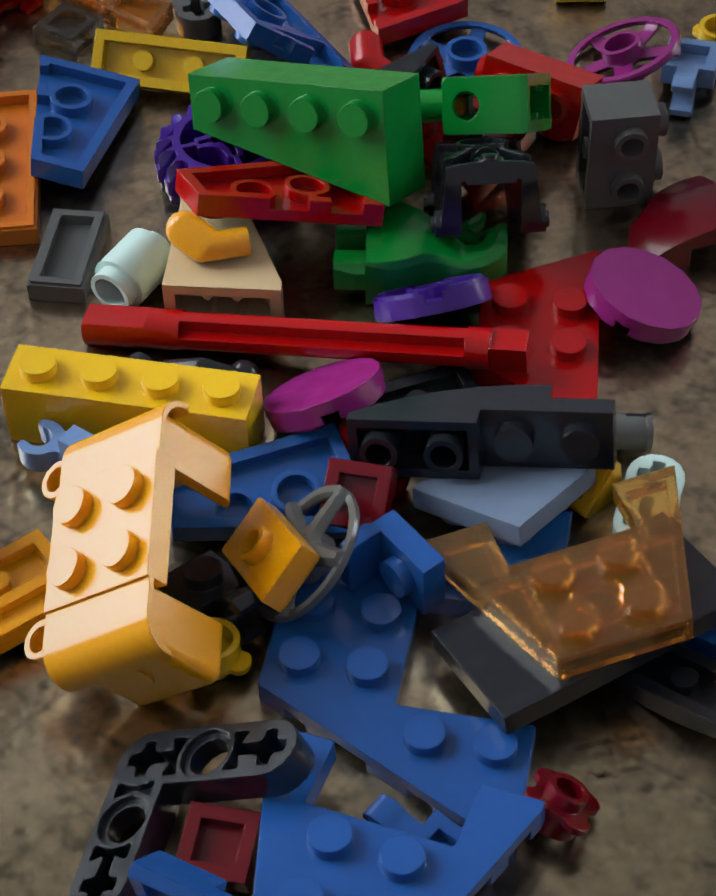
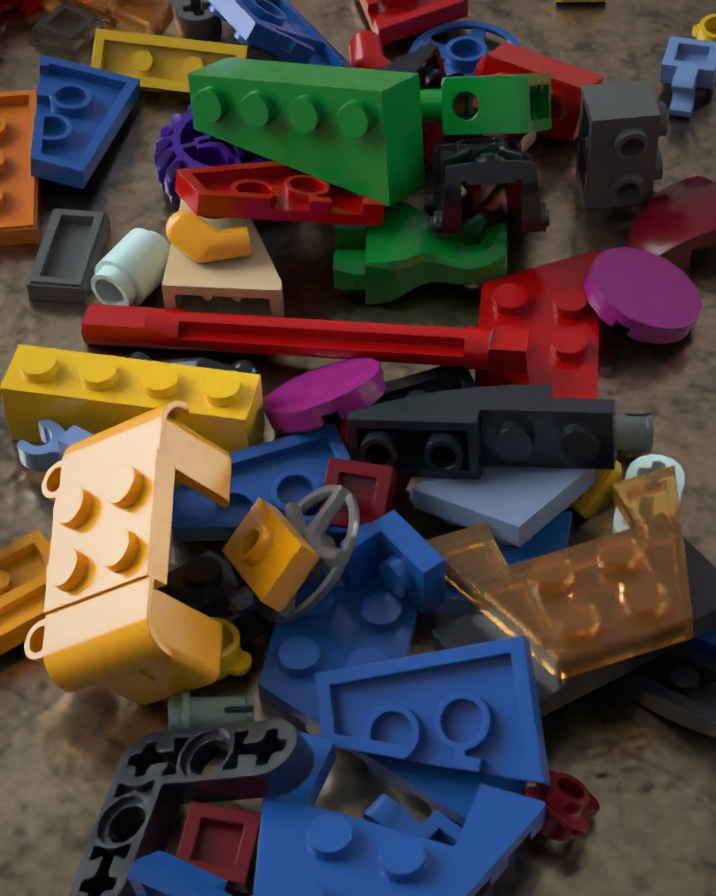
(208, 711): none -> sand green pin
(432, 298): dark purple tile -> none
(443, 709): none -> blue wing
(628, 48): magenta wheel -> none

